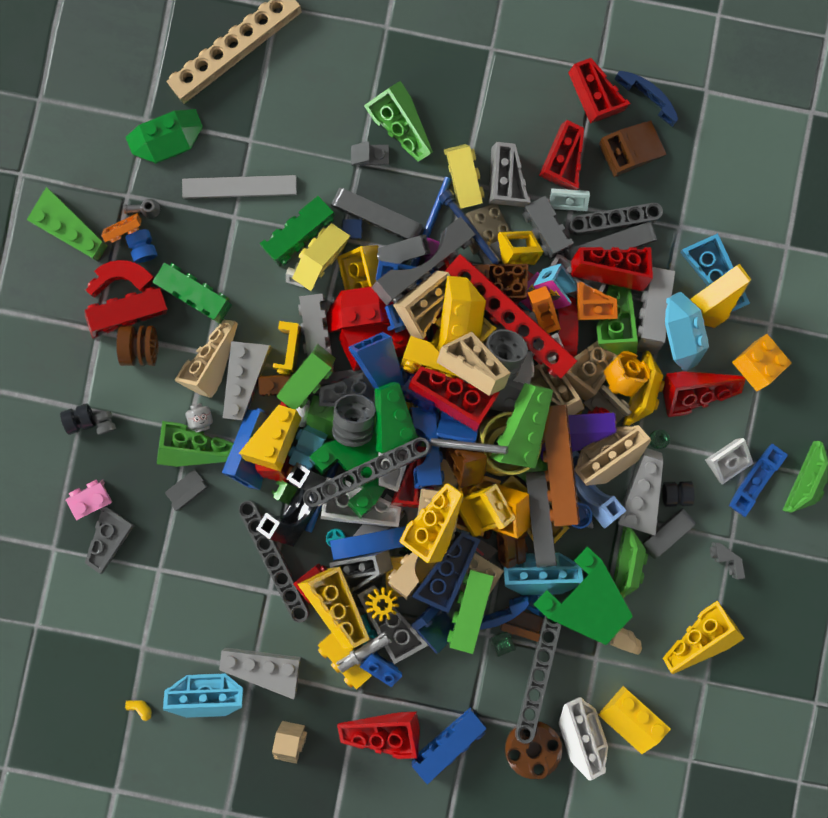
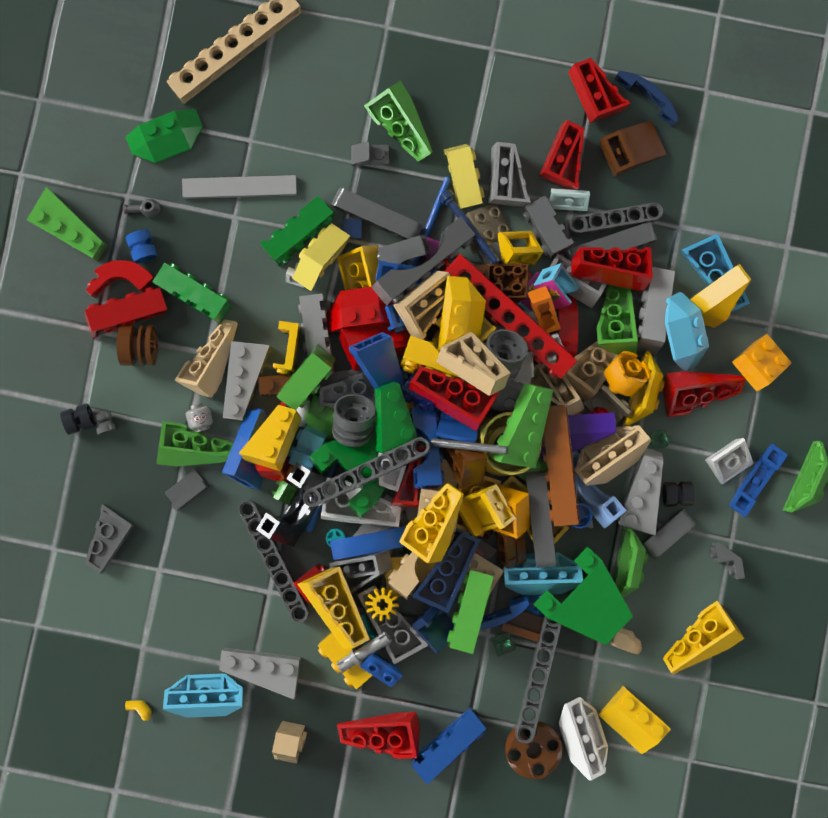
(89, 499): bright pink bracket -> none
(115, 231): orange plate -> none
(594, 304): orange wing -> none

